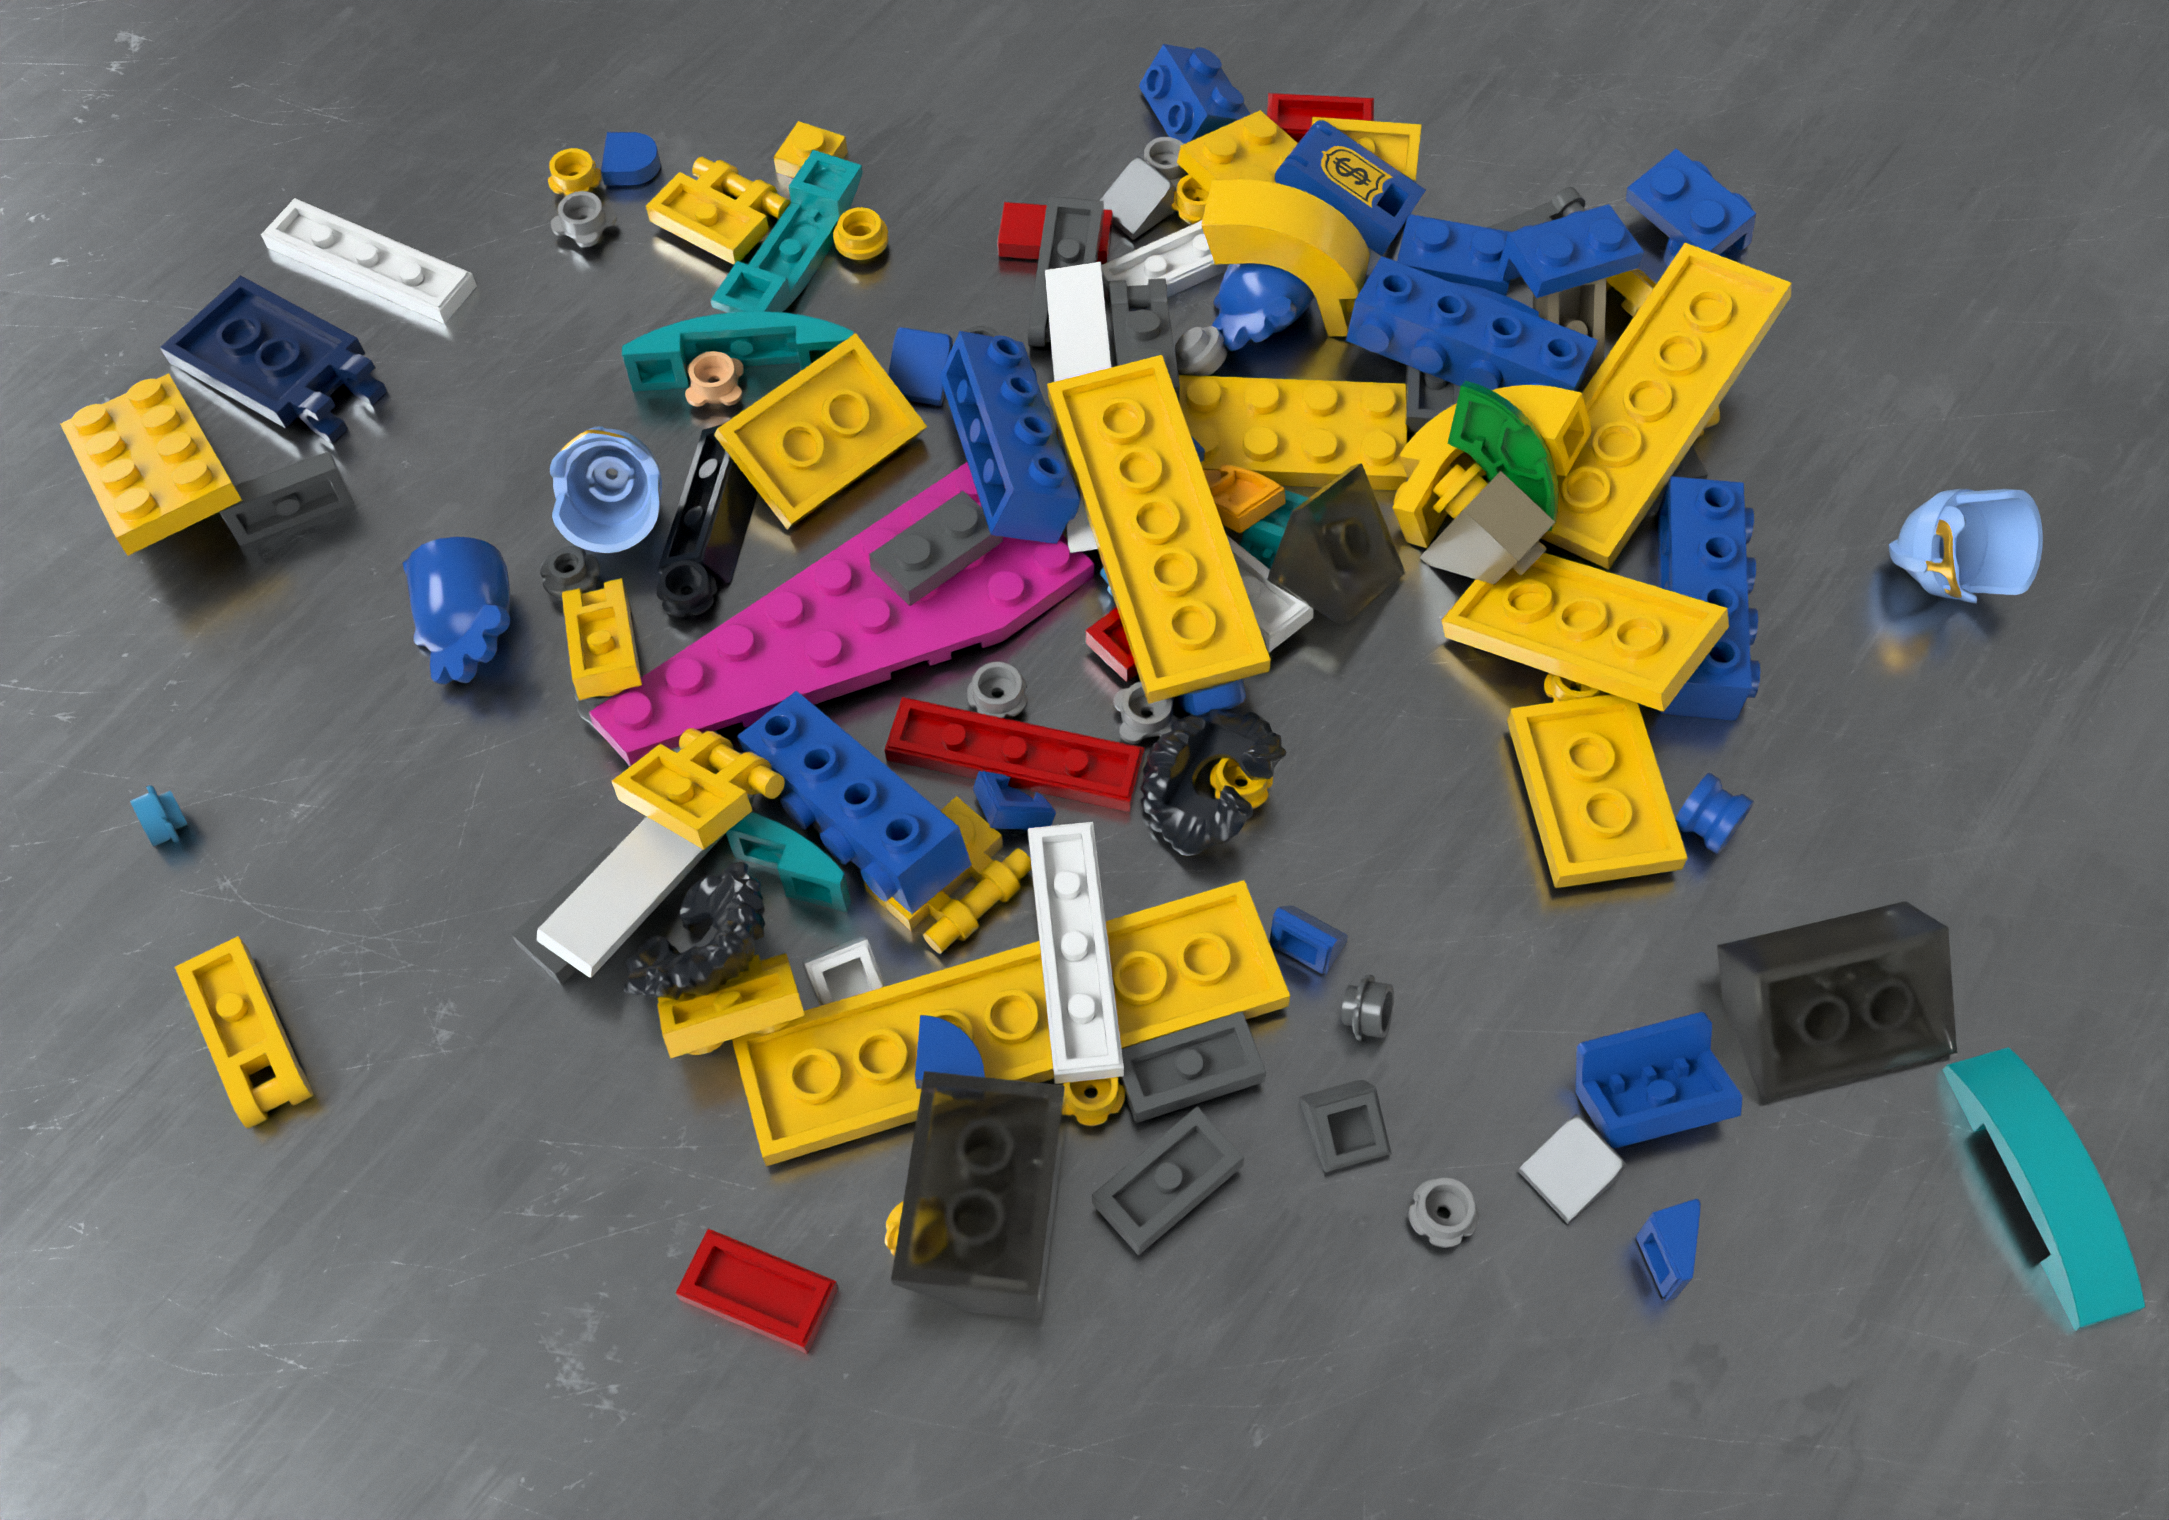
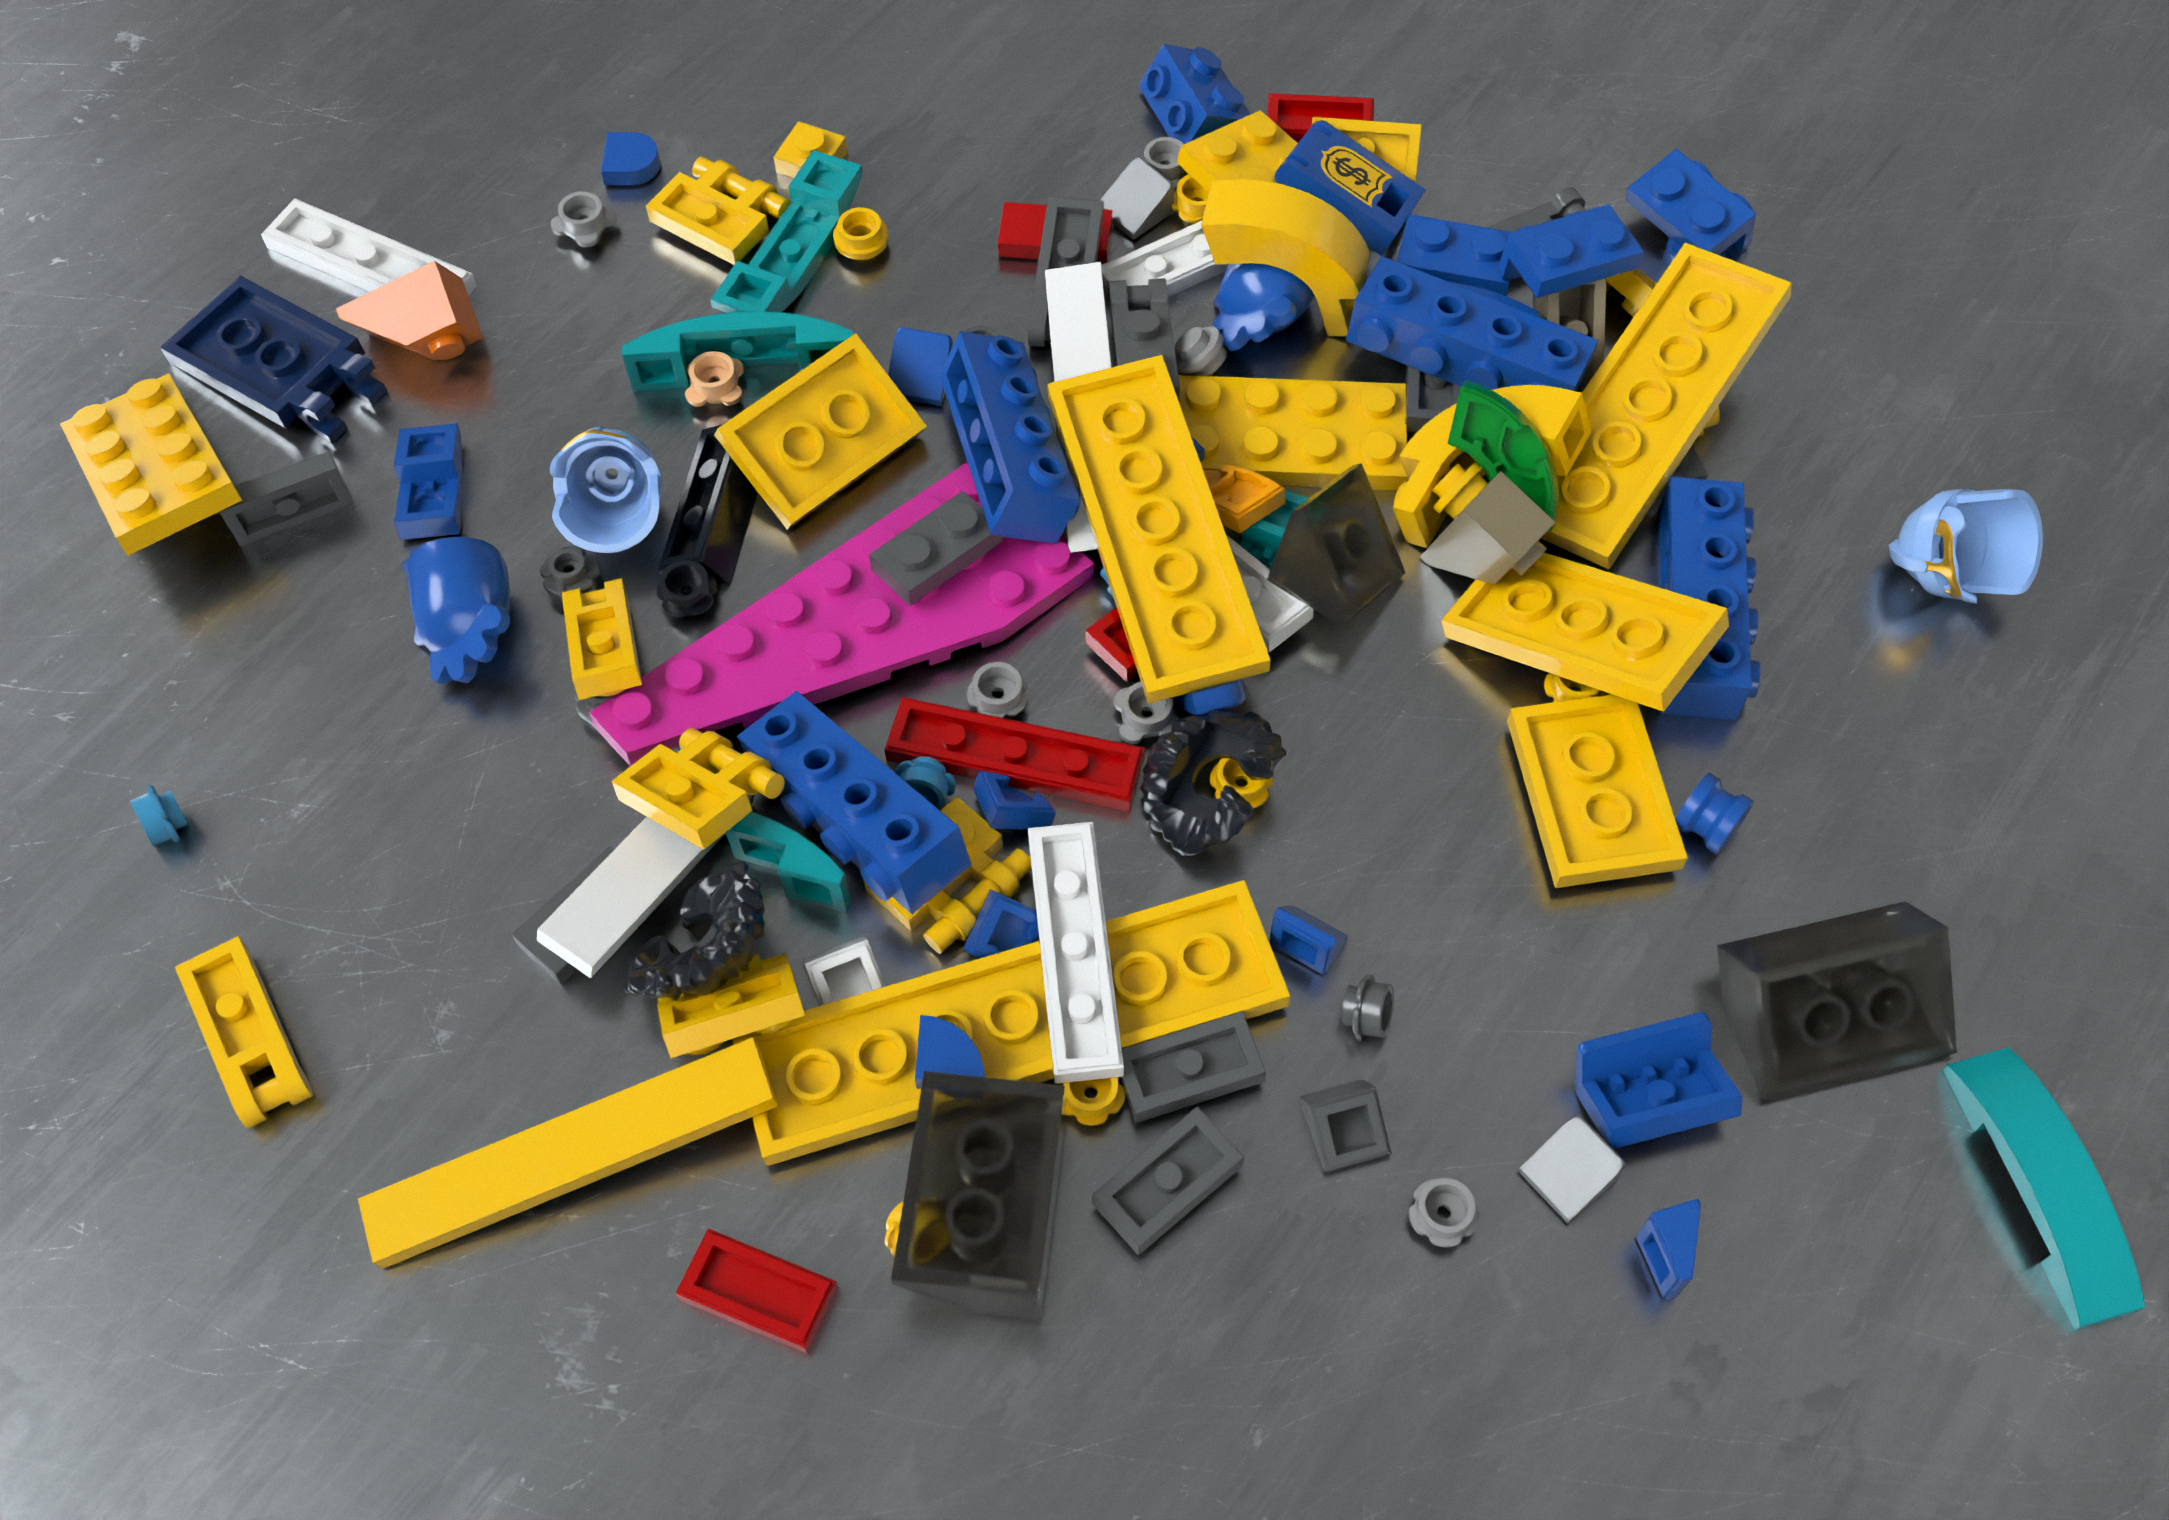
(418, 312): none -> slope
(430, 481): none -> blue slope
(566, 1153): none -> yellow tile
(573, 172): yellow plate -> none
(928, 779): none -> dark azure plate
(1002, 926): none -> blue tile

